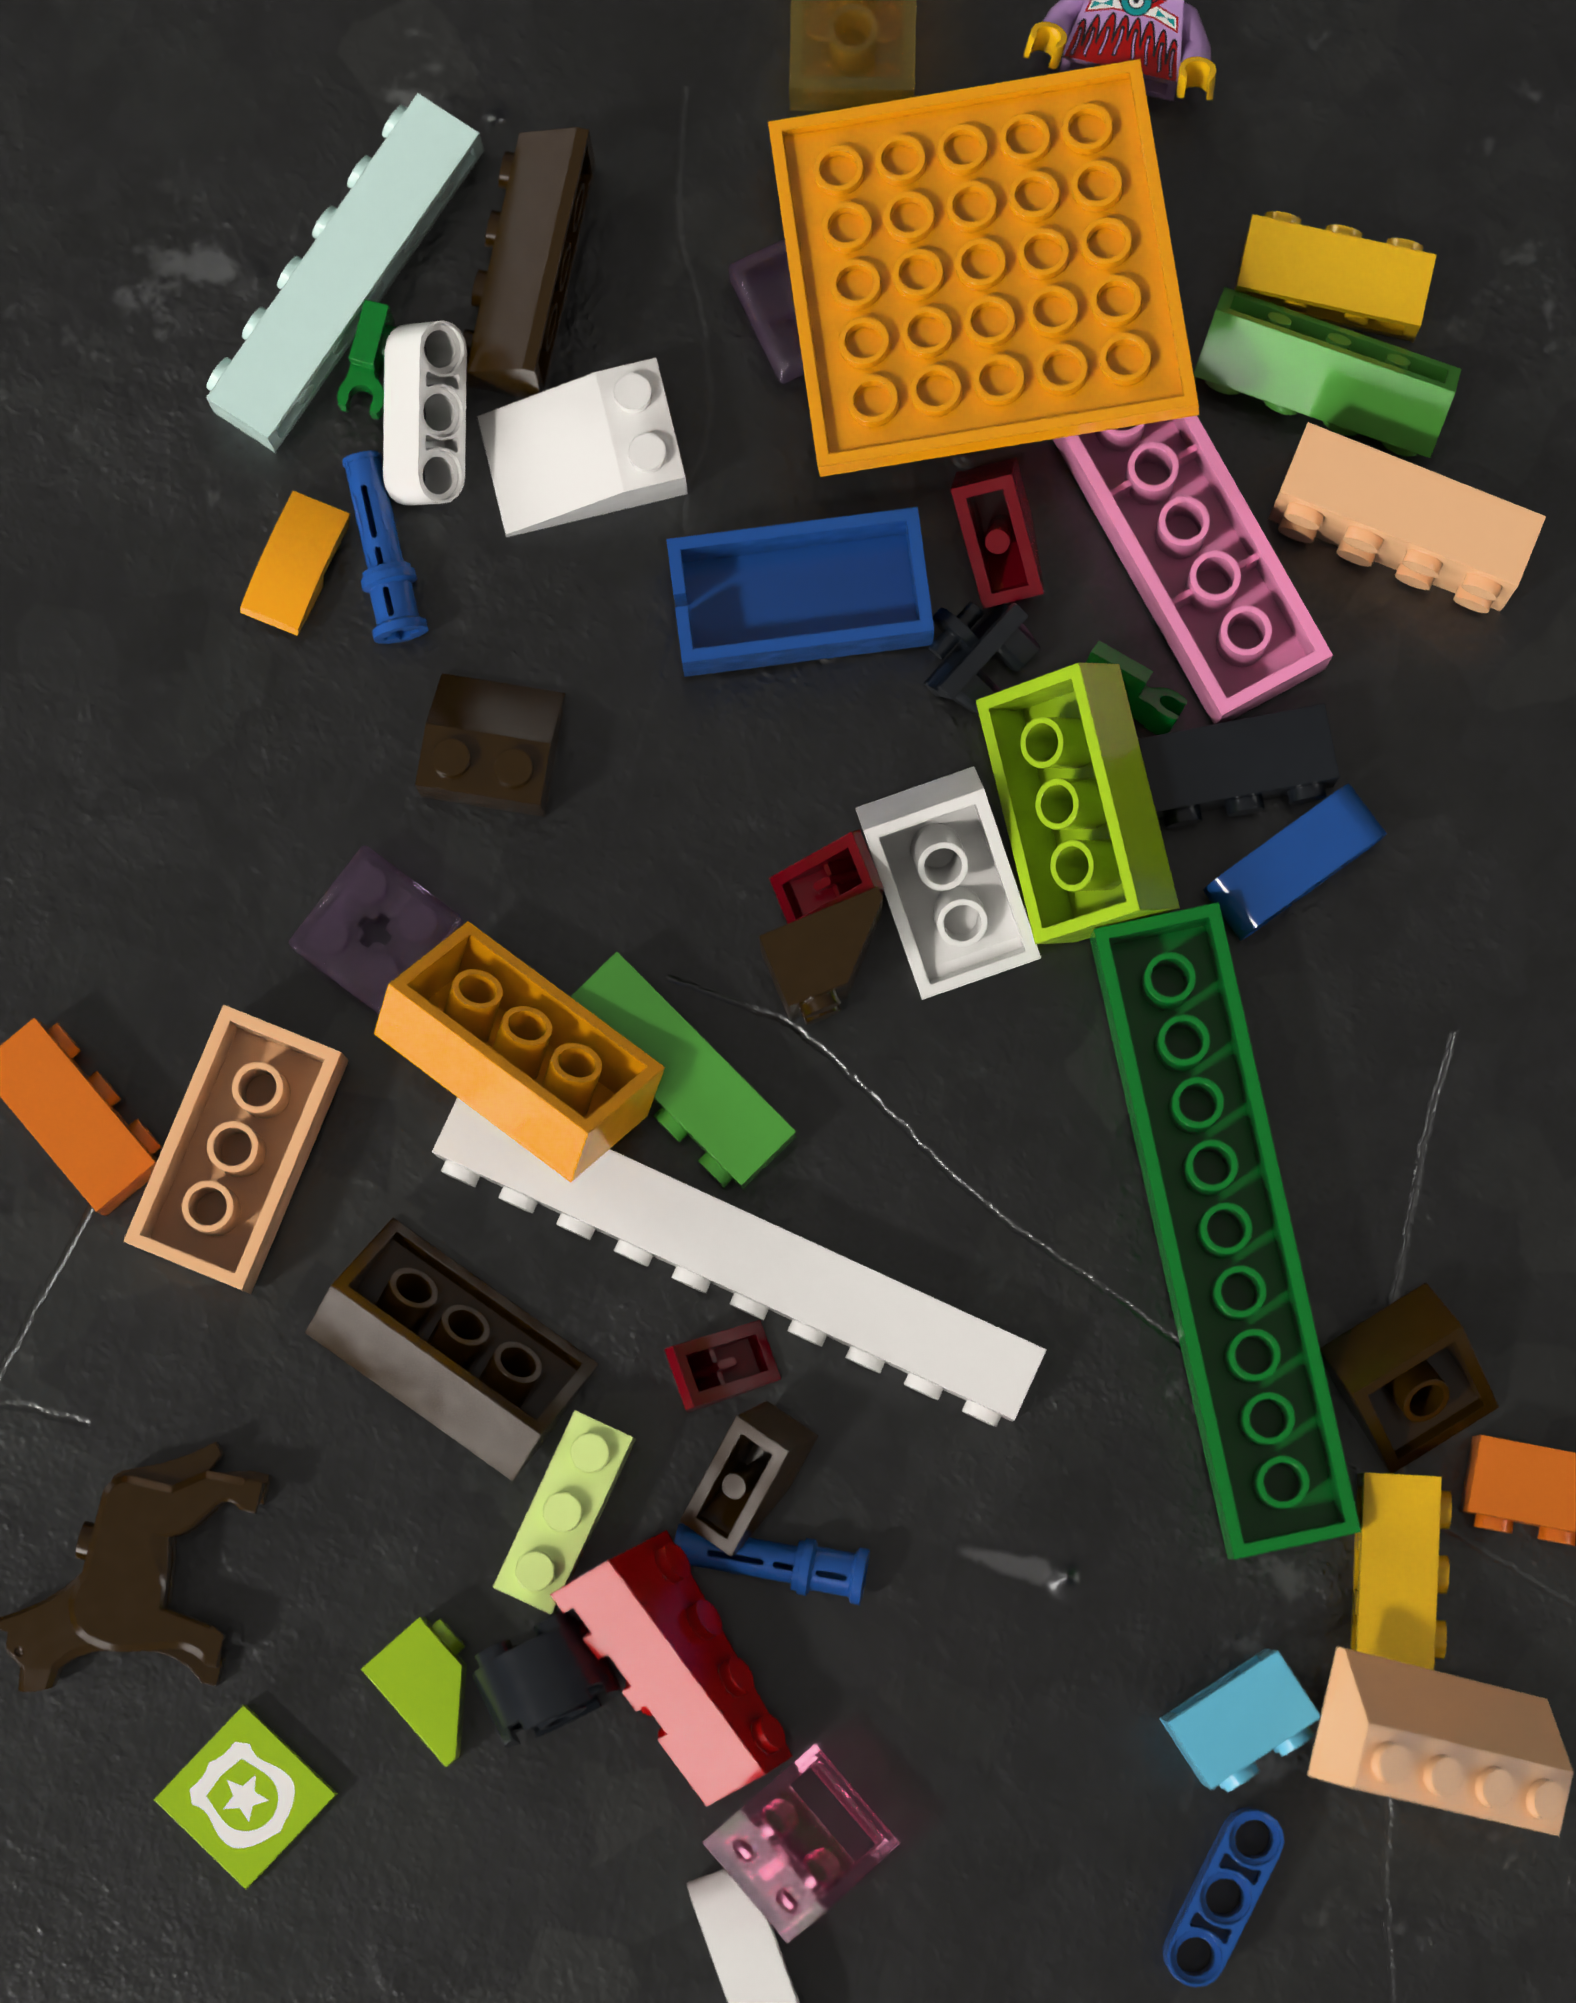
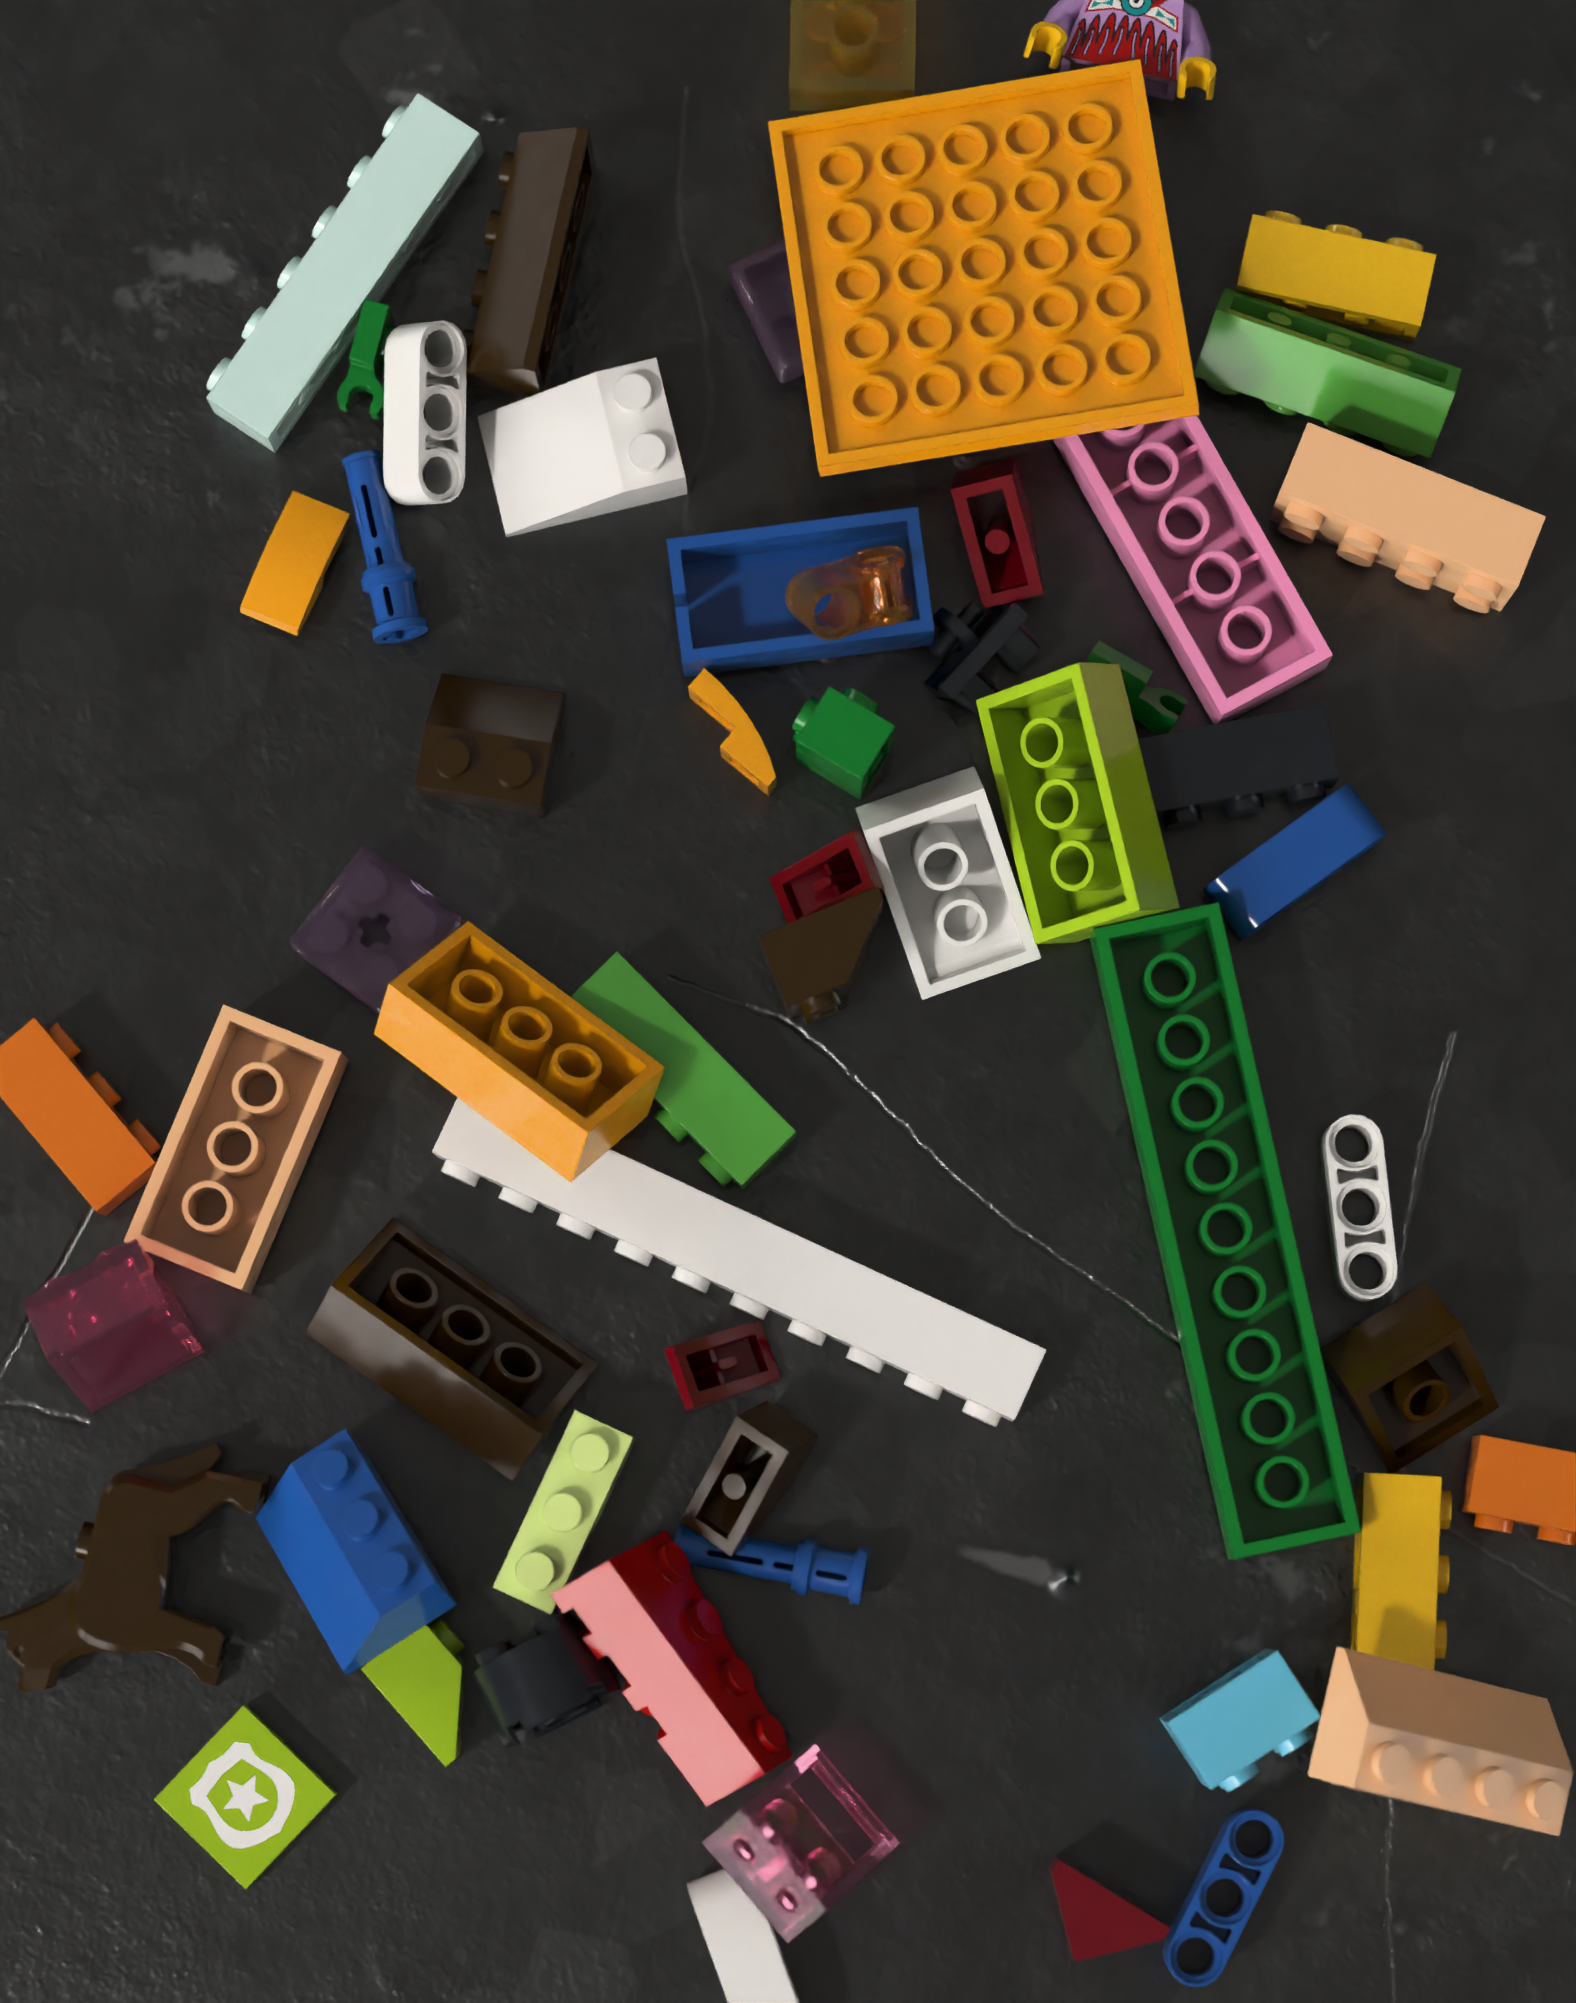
(112, 1325): none -> clear pink piece
(351, 1552): none -> blue slope
(744, 745): none -> light orange slope
(843, 739): none -> green brick
(863, 590): none -> clear orange piece
(1099, 1918): none -> dark red slope
(1370, 1179): none -> white beam

